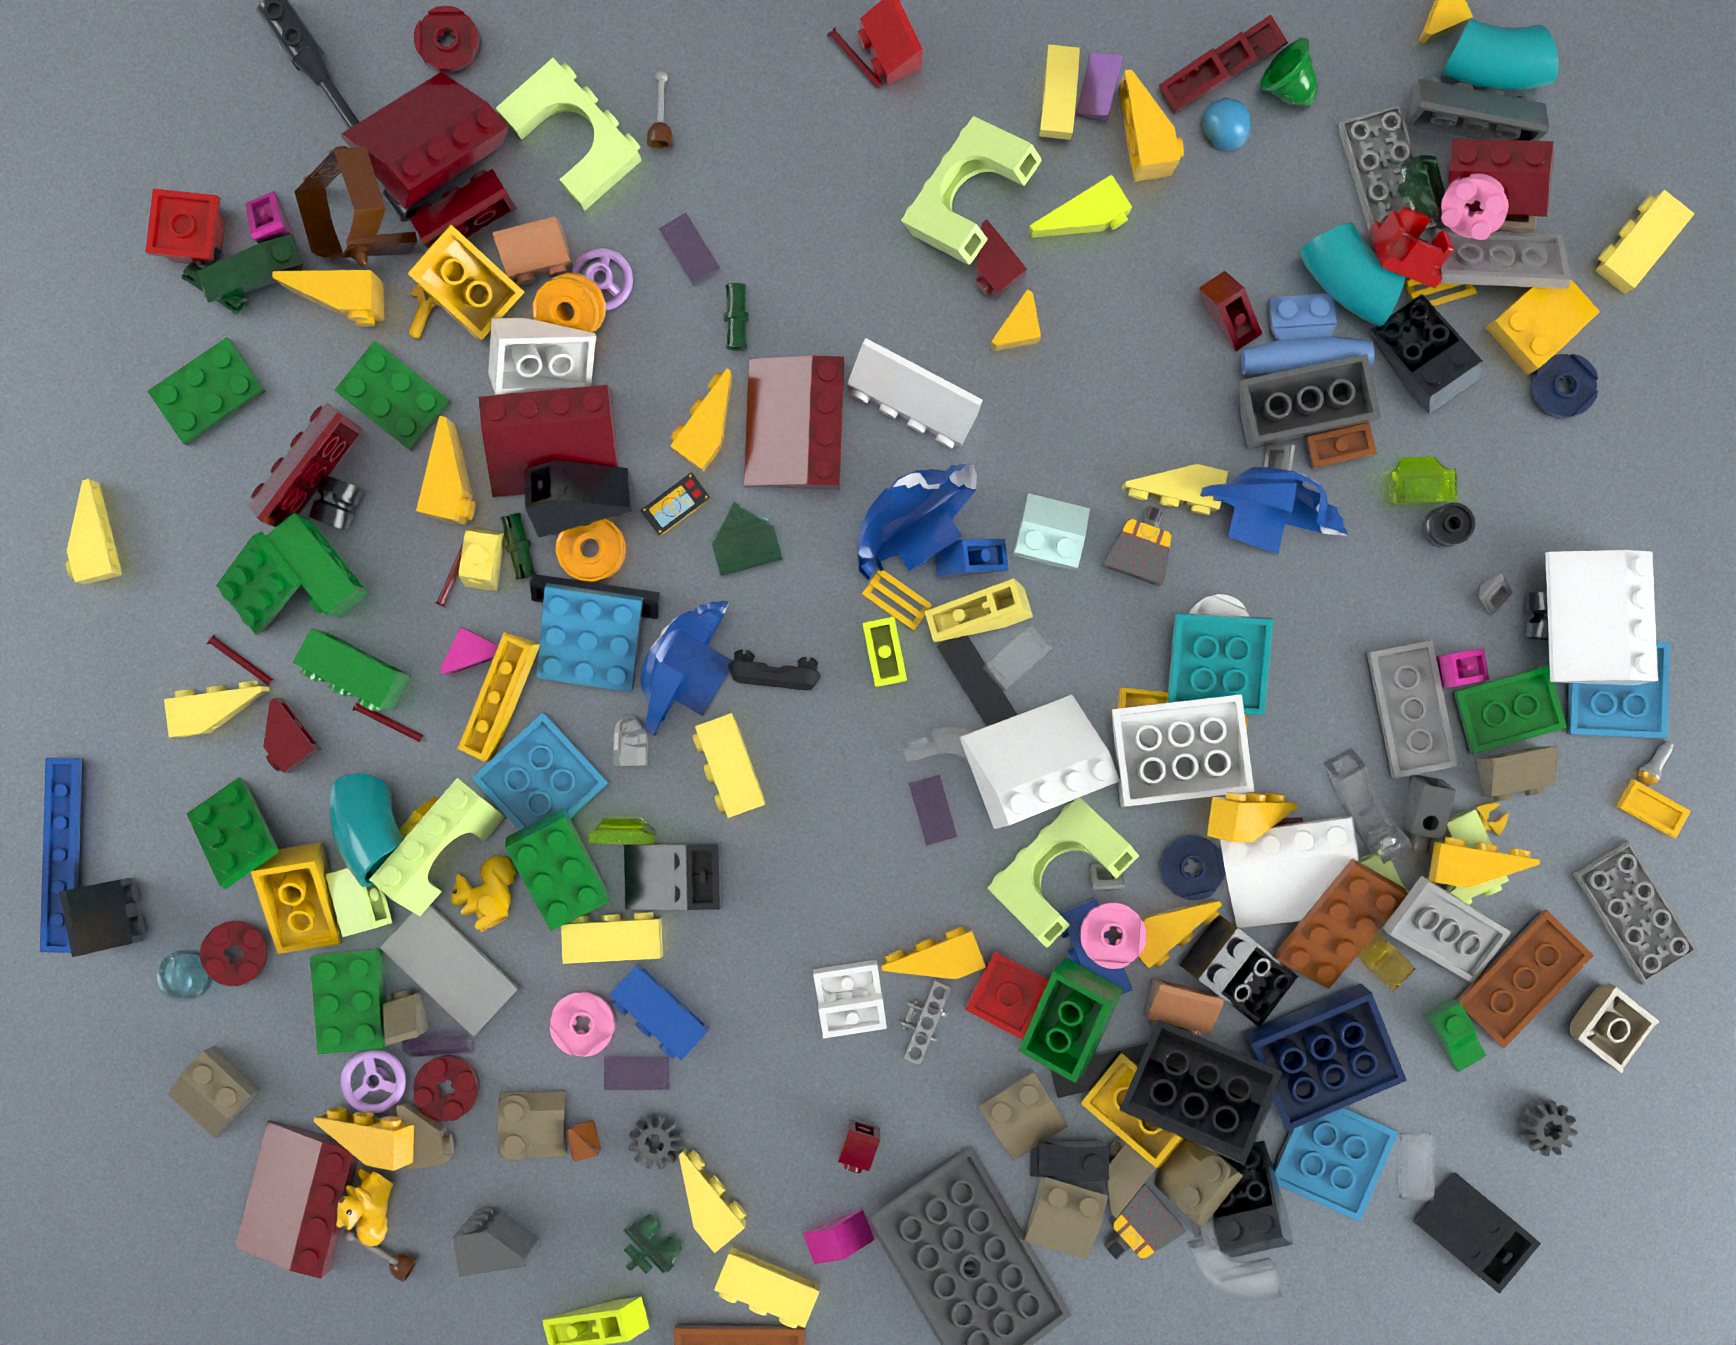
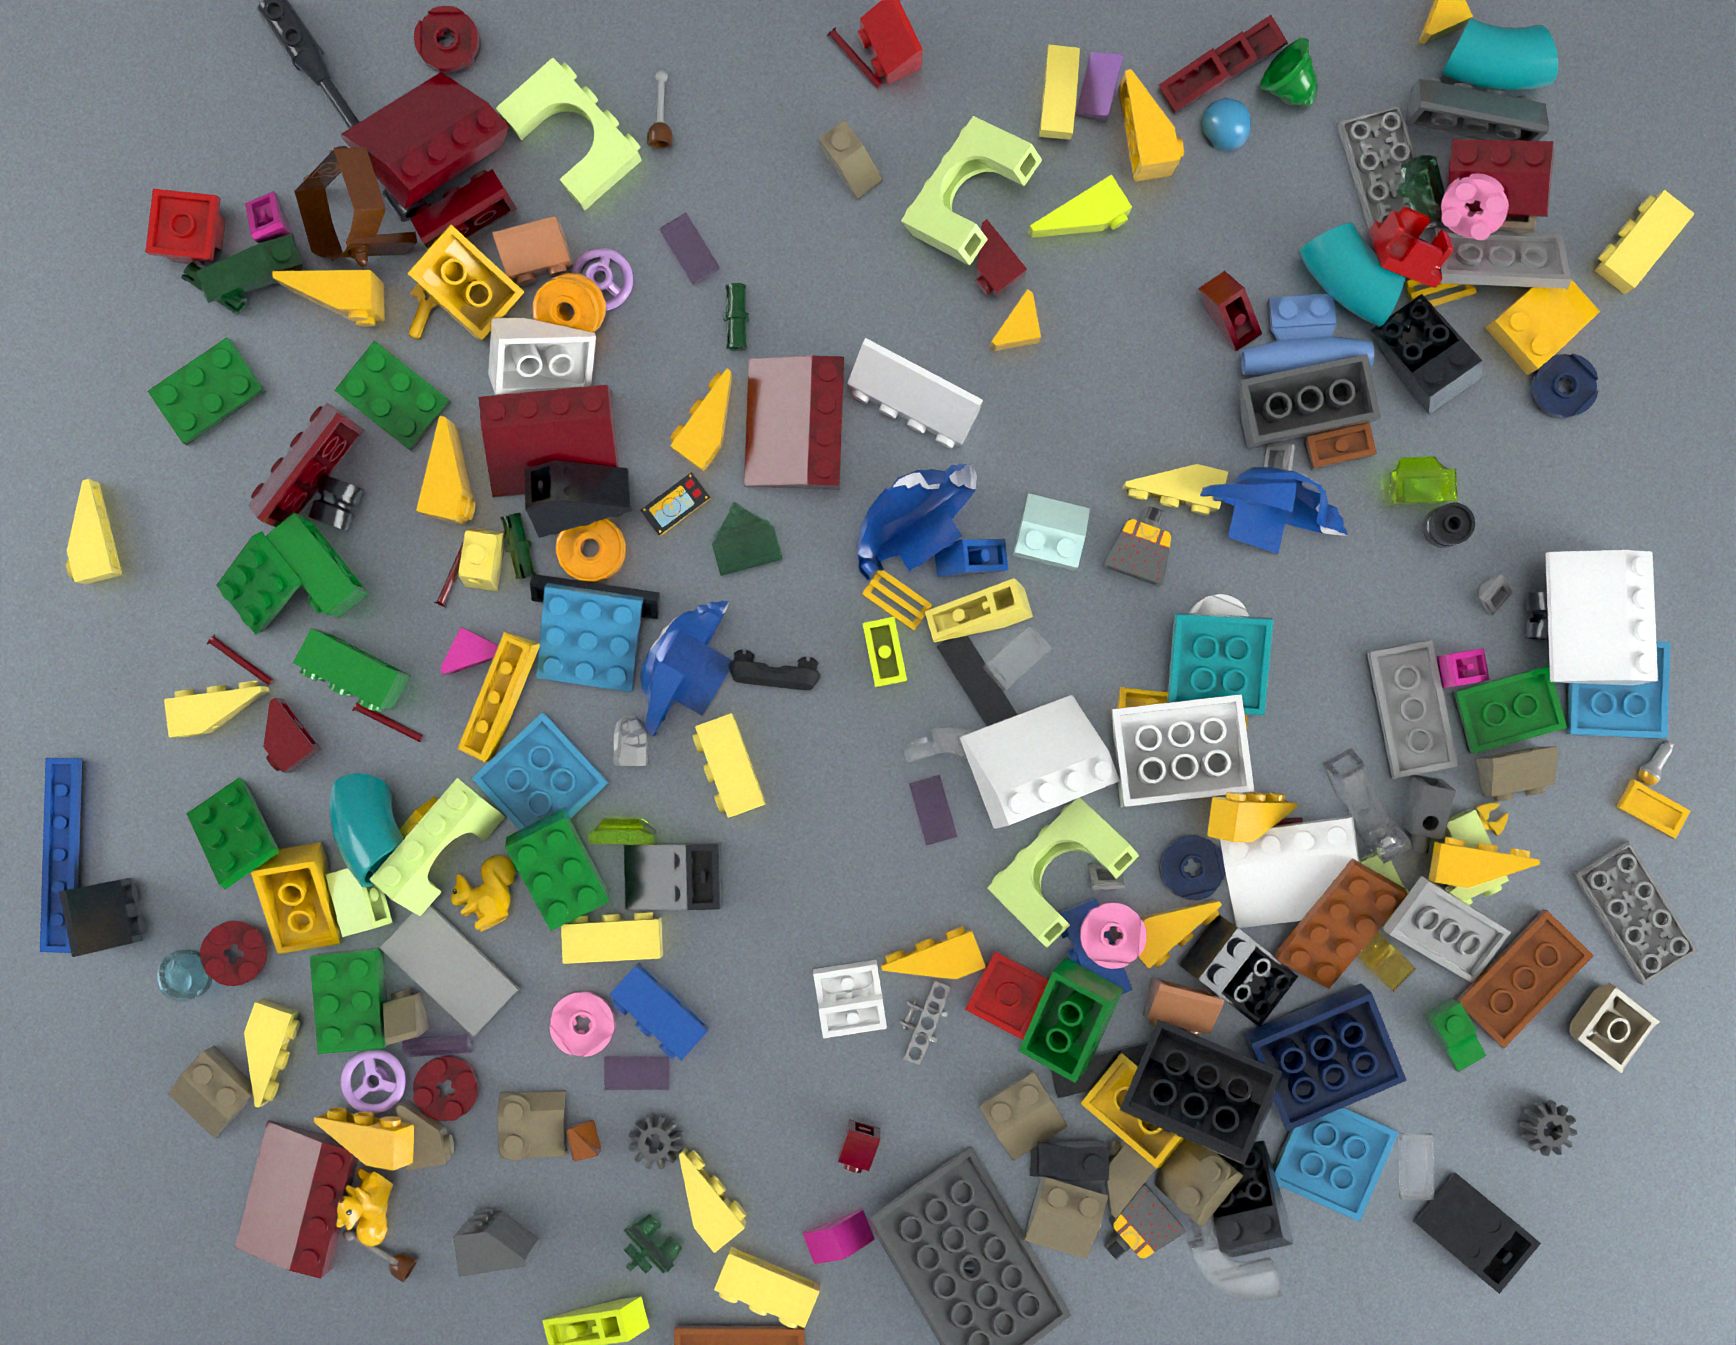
(266, 1045): none -> light yellow slope
(850, 159): none -> dark tan slope

